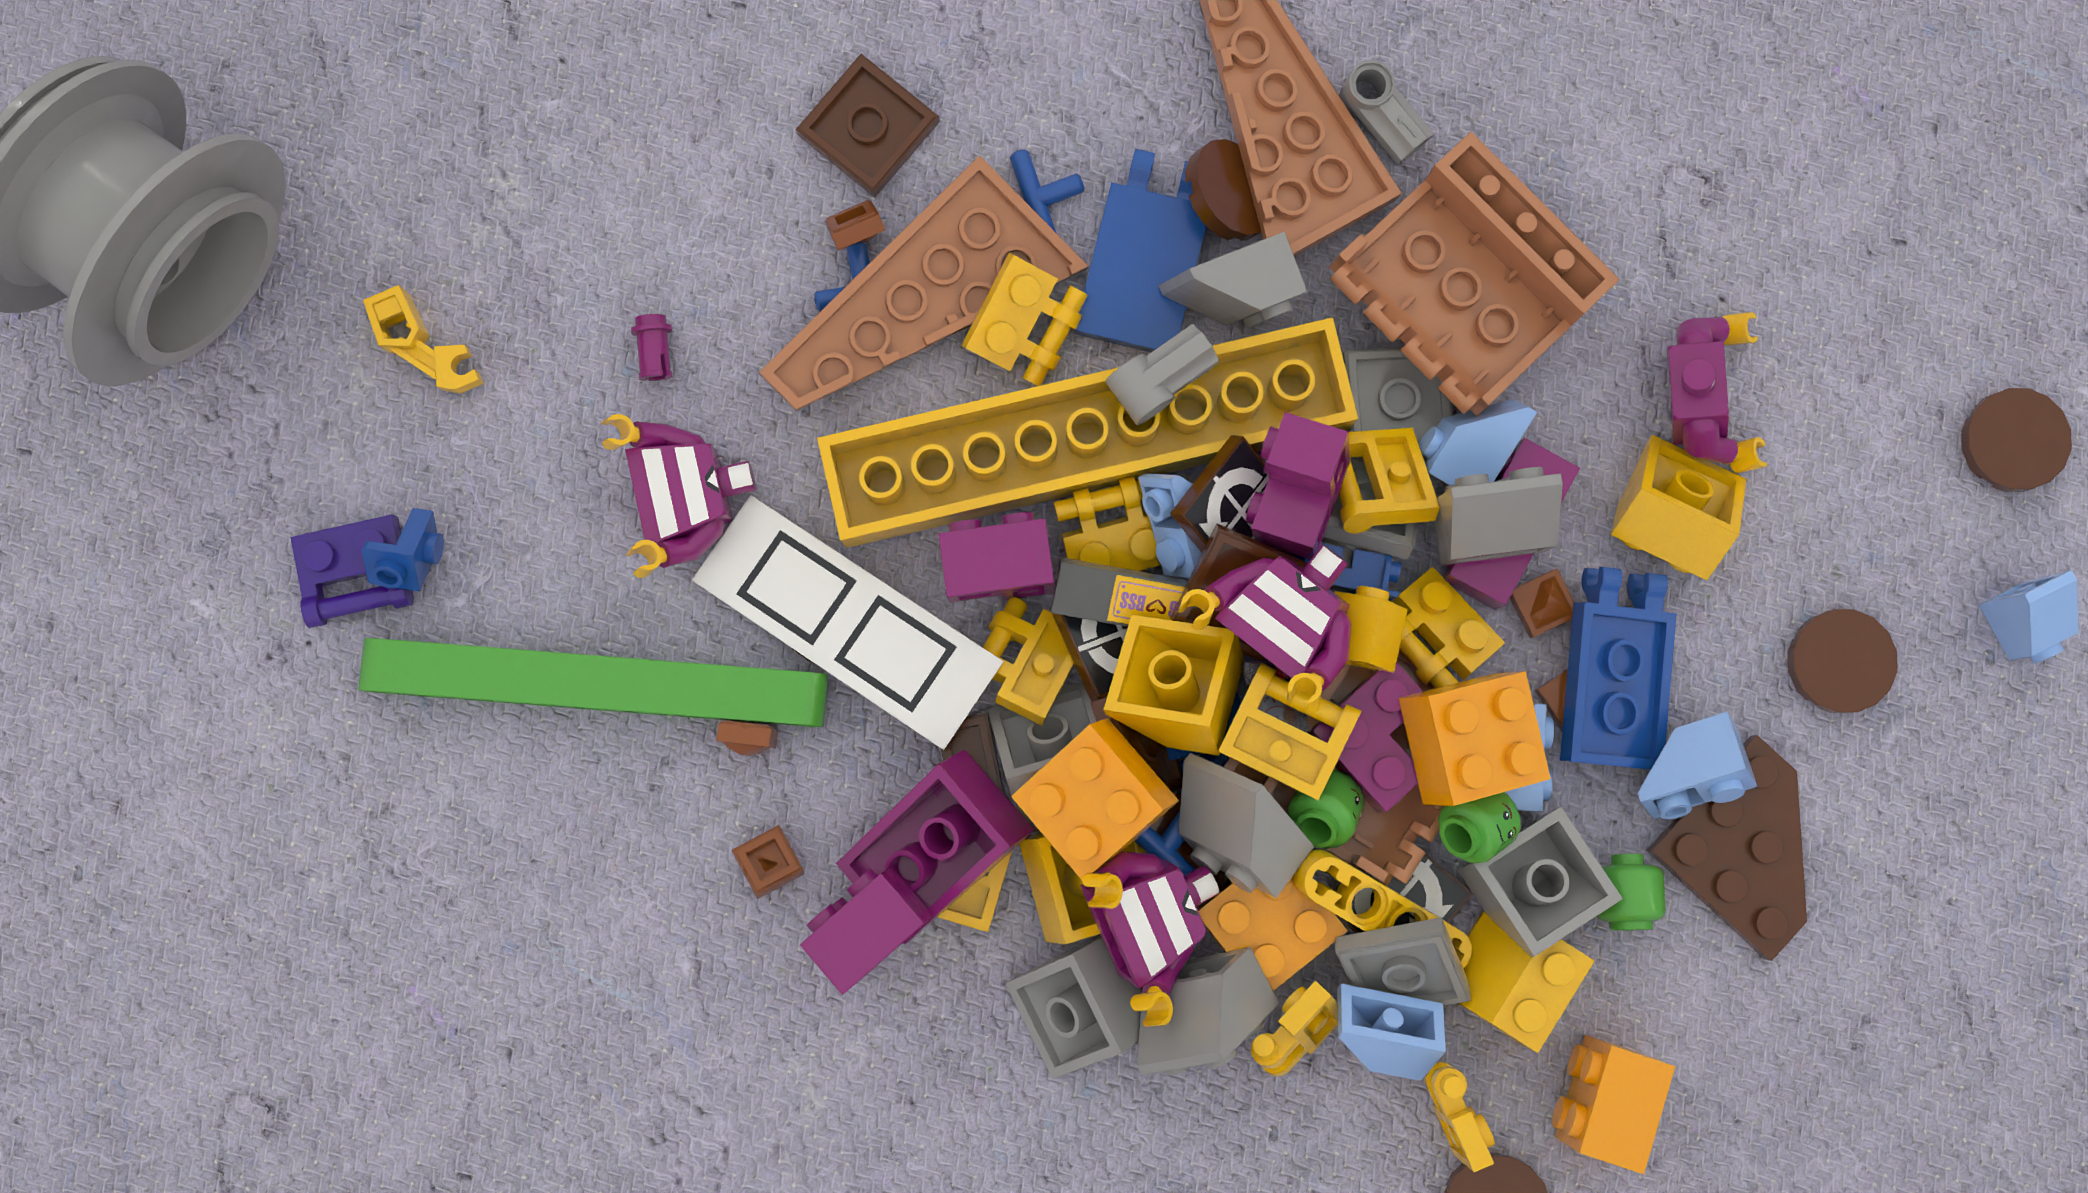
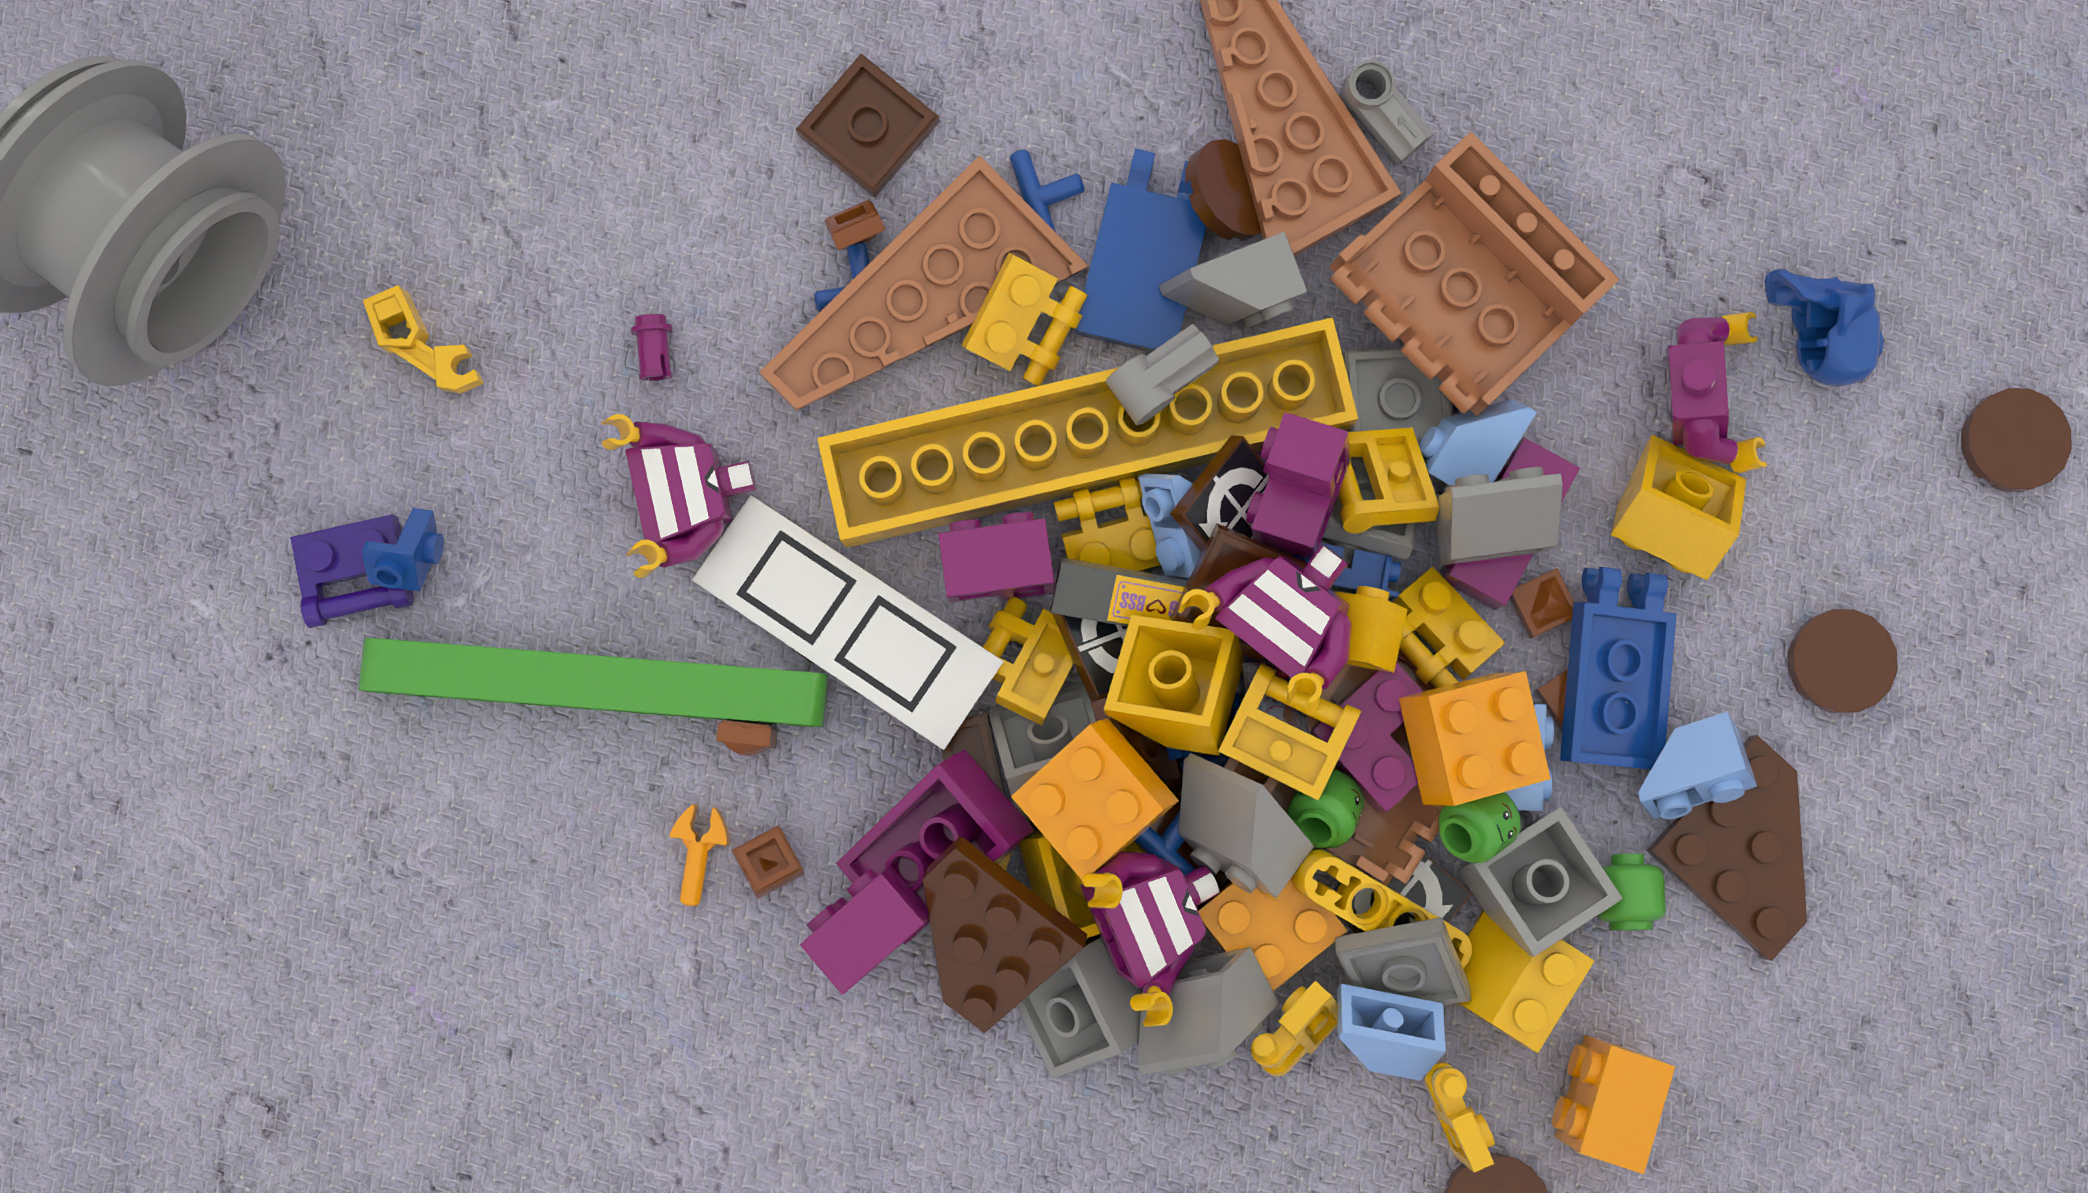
(698, 850): none -> light orange bar
(991, 935): none -> reddish brown plate
(1834, 325): none -> blue head
(2035, 616): light blue slope -> none

